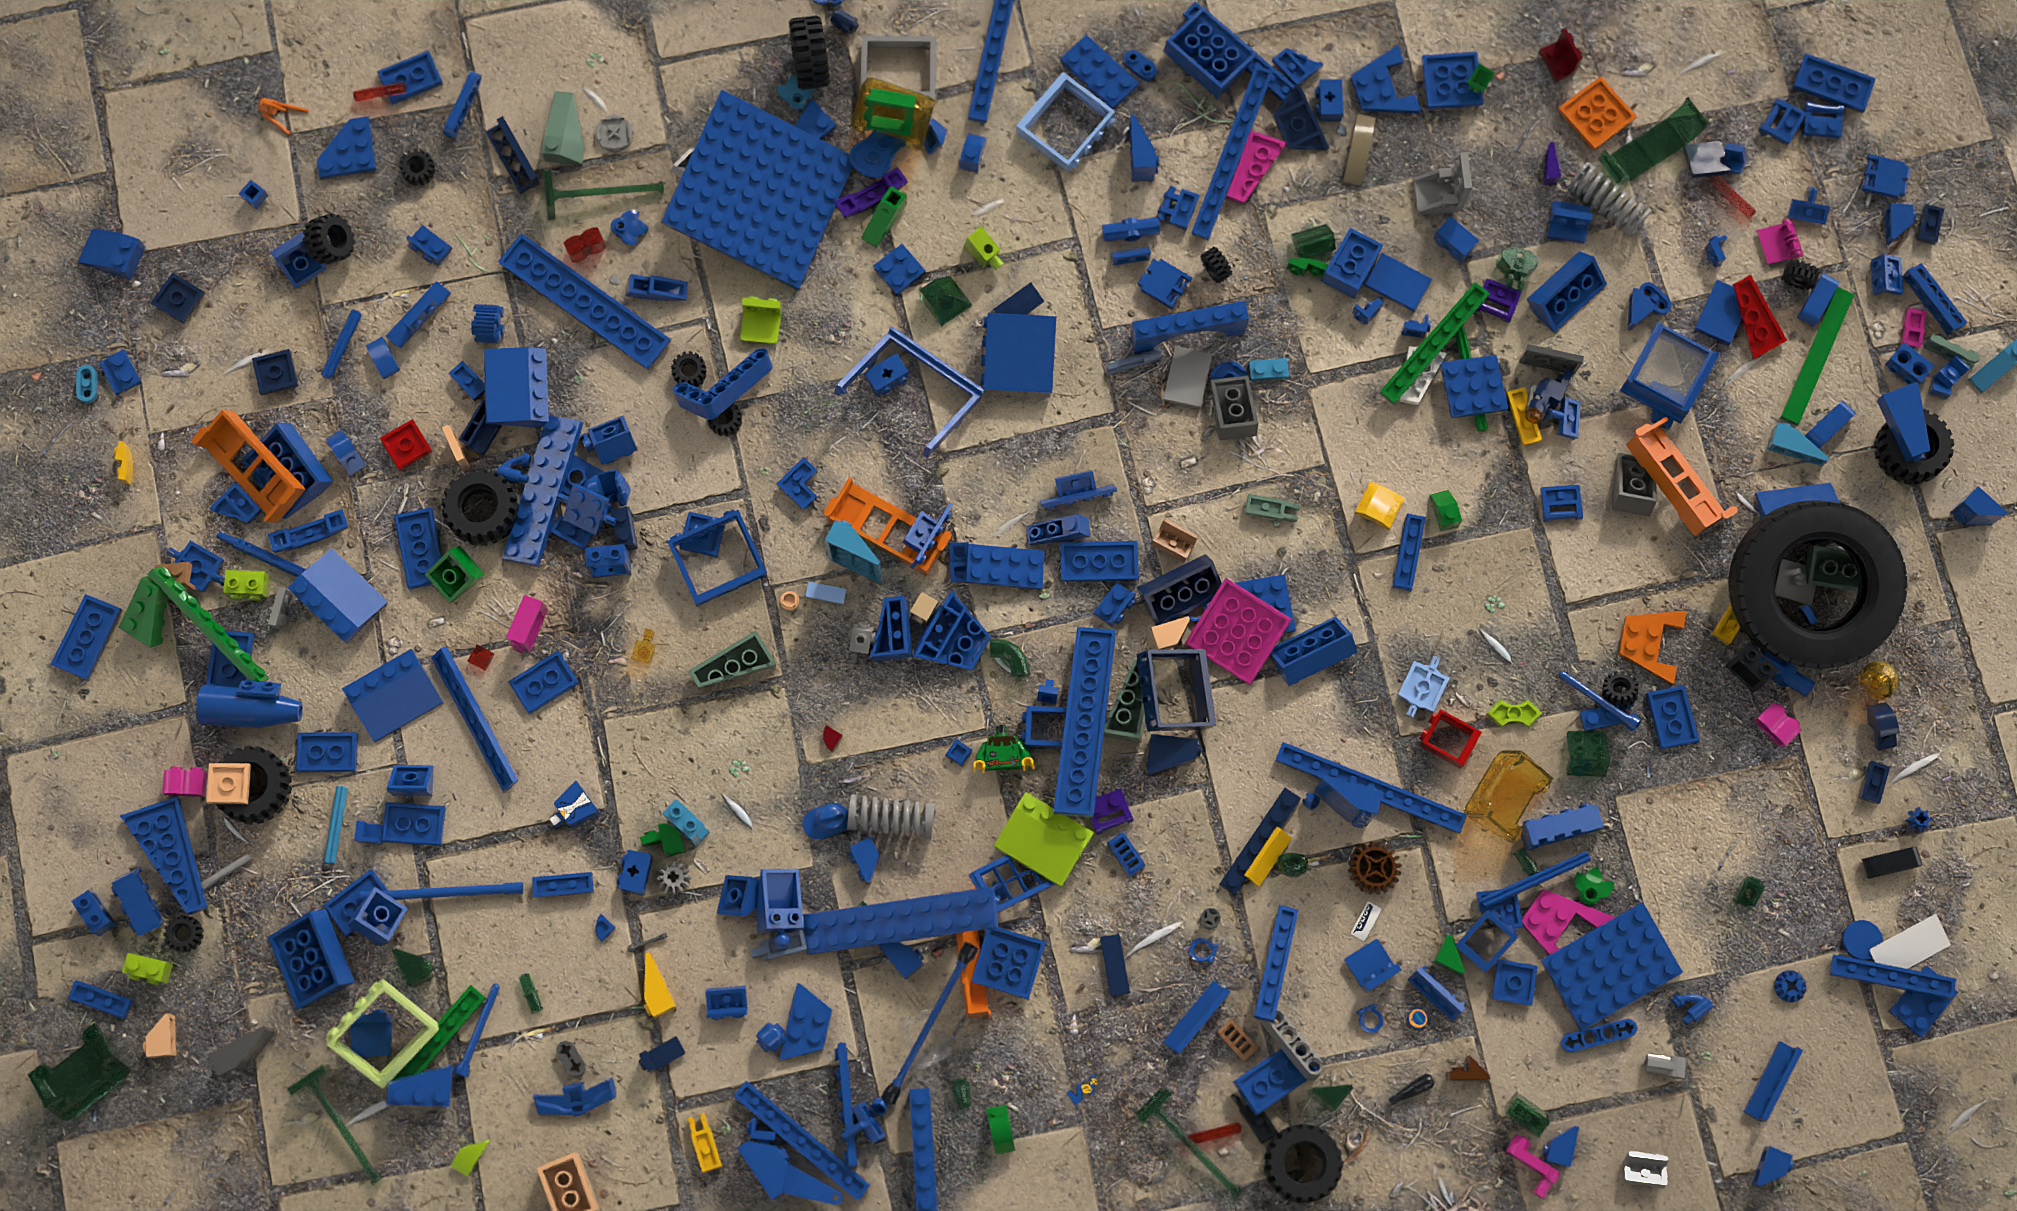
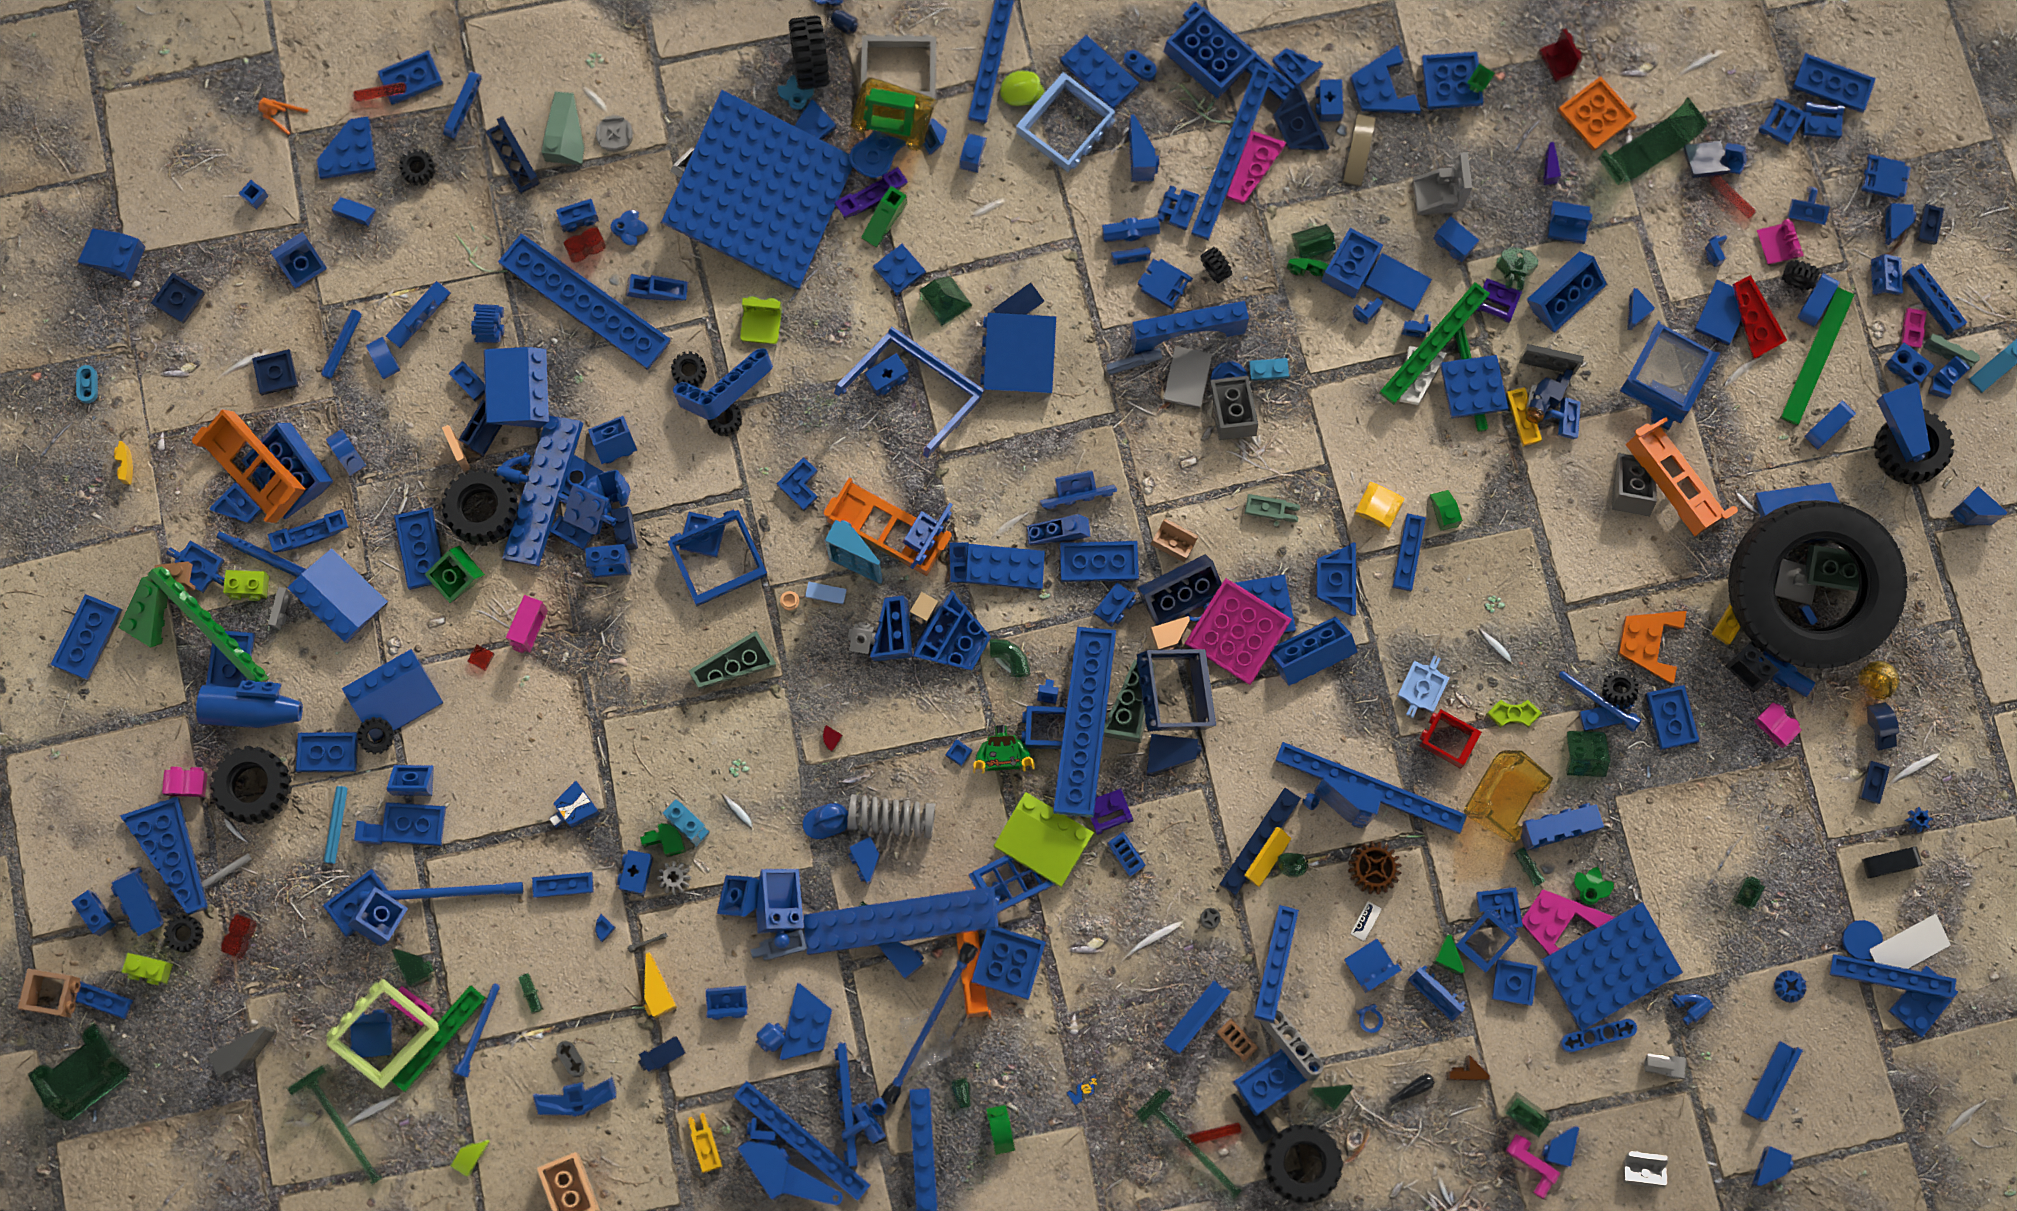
(32, 989): none -> medium nougat window
(120, 372): blue plate -> none
(161, 1039): light nougat slope -> none
(228, 783): light nougat tile -> none
(240, 931): none -> clear red brick
(311, 958): blue slope -> none
(340, 238): black tyre -> none
(353, 211): none -> blue slope
(369, 724): none -> black tyre
(406, 444): red plate -> none
(414, 999): none -> dark pink slope
(422, 1089): blue wedge -> none
(429, 244): blue bracket -> none
(474, 719): blue plate -> none
(543, 682): blue tile -> none
(553, 195): clear green tile -> none
(577, 215): none -> blue bracket
(586, 442): blue tile -> none
(644, 650): clear yellow plate -> none
(980, 242): lime torso -> none
(1021, 88): none -> lime piece
(1115, 965): dark blue tile -> none
(1210, 959): blue piece -> none
(1338, 579): none -> blue wing
(1417, 1018): blue tile -> none
(1535, 879): blue axle -> none
(1561, 496): blue plate -> none
(1581, 180): light grey piece -> none
(1656, 298): blue plate -> none
(1794, 444): dark azure slope -> none

